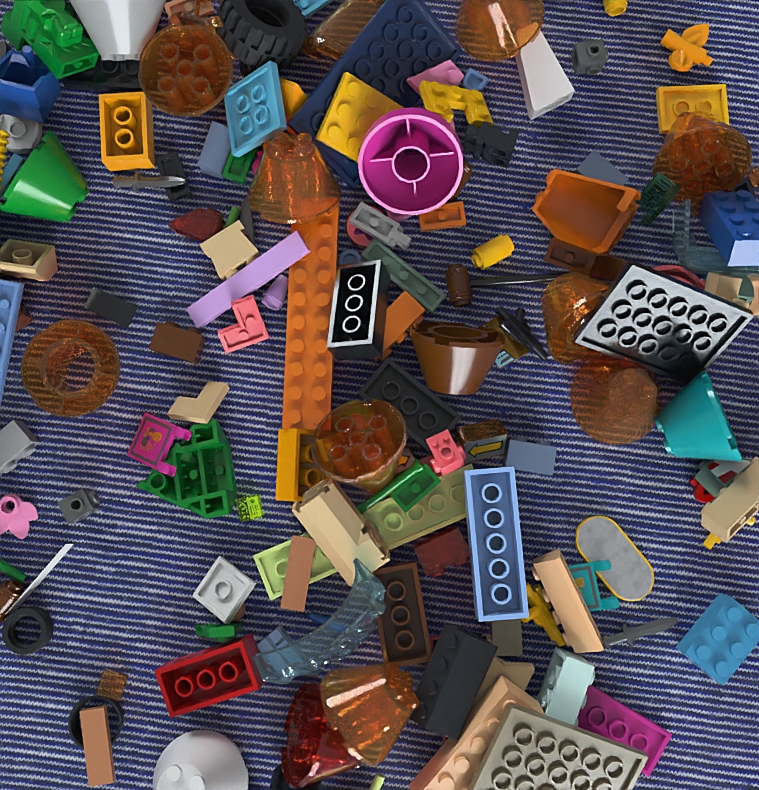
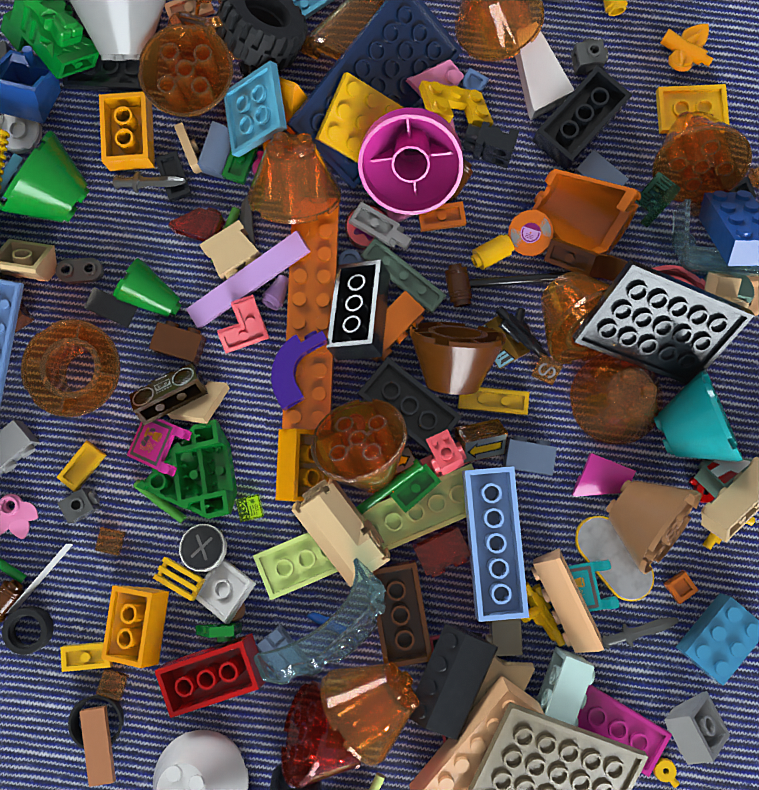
(78, 270): none -> dark grey plate
(81, 466): none -> yellow tile
(83, 657): none -> yellow plate
(110, 541): none -> clear orange tile
(135, 626): none -> light orange slope
(147, 290): none -> green cone
(162, 504): none -> bright green piece
(163, 570): none -> yellow tile
(168, 393): none -> dark brown piece
(189, 146): none -> tan plate
(203, 548): none -> black tile
(285, 365): none -> dark purple arch
(298, 573): nougat tile -> none
(496, 401): none -> yellow tile
(531, 232): none -> orange tile
(547, 369): none -> clear orange tile
(581, 117): none -> black brick
(601, 477): none -> dark pink slope
(651, 519): none -> medium nougat cone
(667, 775): none -> yellow piece
(681, 587): none -> orange tile
(697, 729): none -> light grey slope

